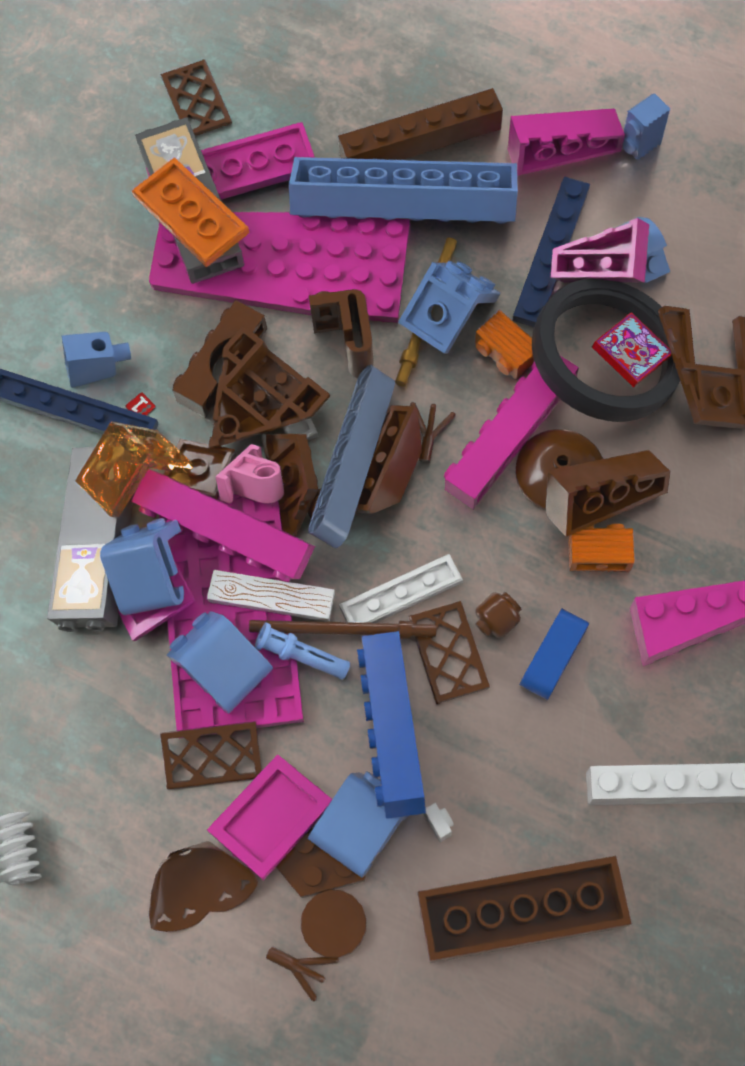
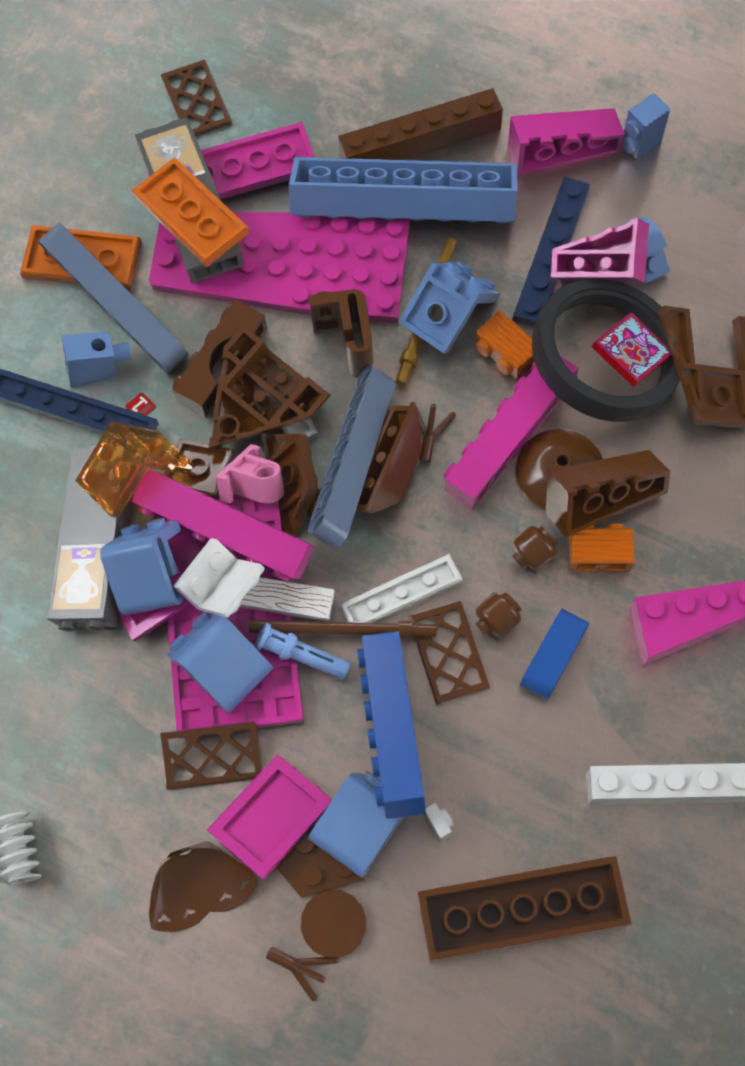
(113, 298): none -> sand blue beam
(114, 251): none -> orange tile
(218, 580): none -> white bracket
(534, 548): none -> reddish brown head

